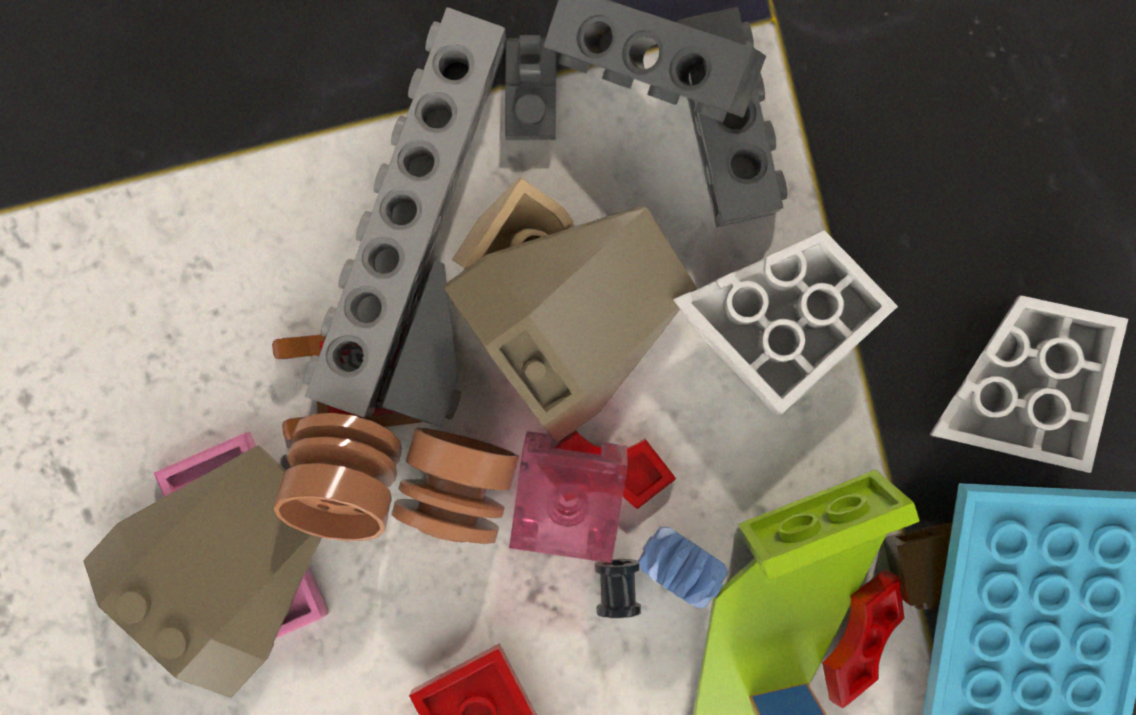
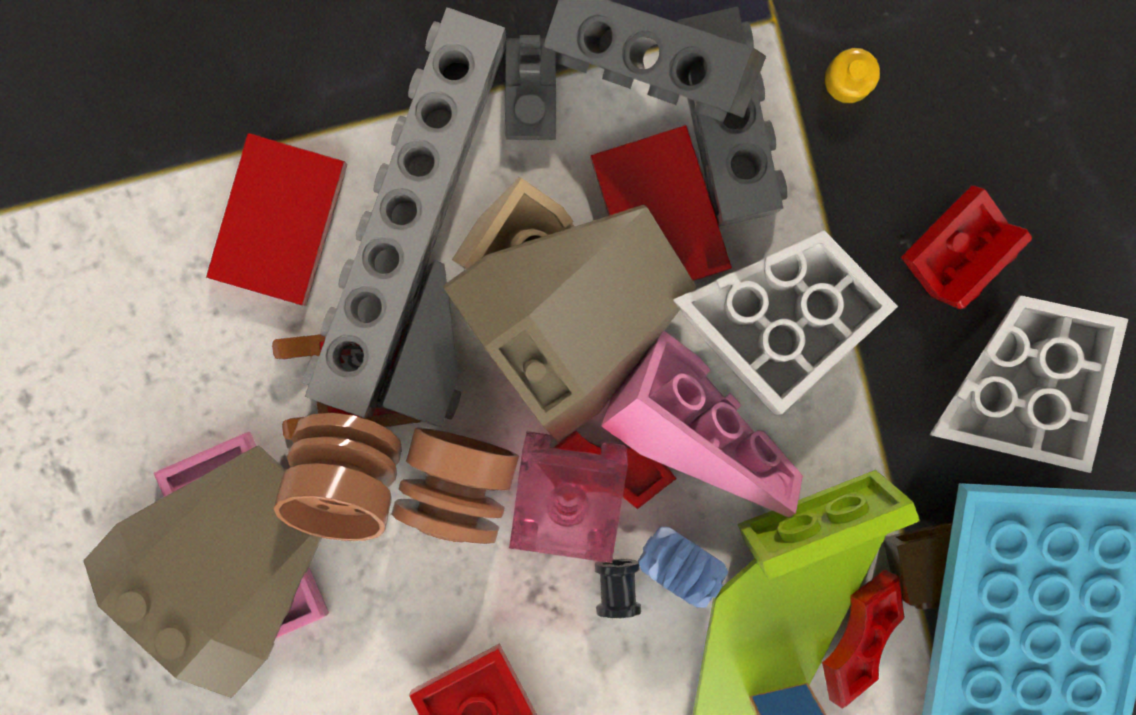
(276, 219): none -> red tile
(669, 182): none -> red tile
(684, 422): none -> bright pink wedge
(852, 75): none -> yellow piece
(965, 249): none -> red bracket

